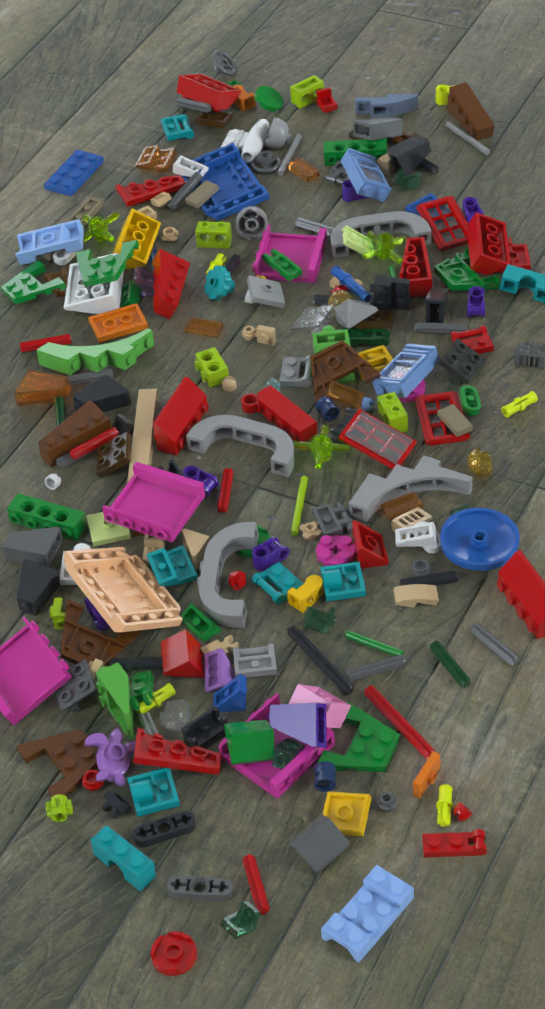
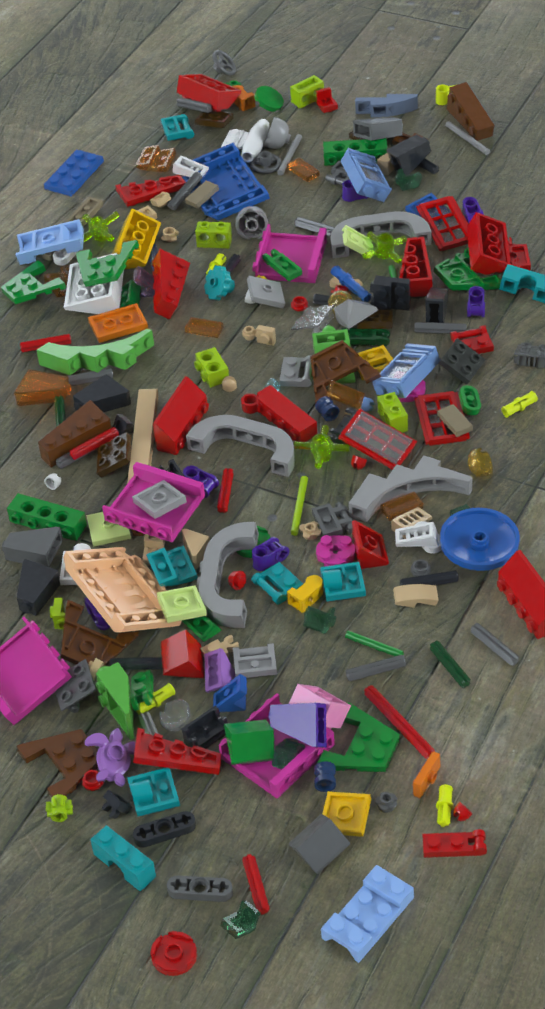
(159, 499): none -> light grey plate
(181, 604): none -> yellowish green plate
(299, 303): none -> red plate
(320, 660): black axle -> none
(358, 462): none -> red hinge

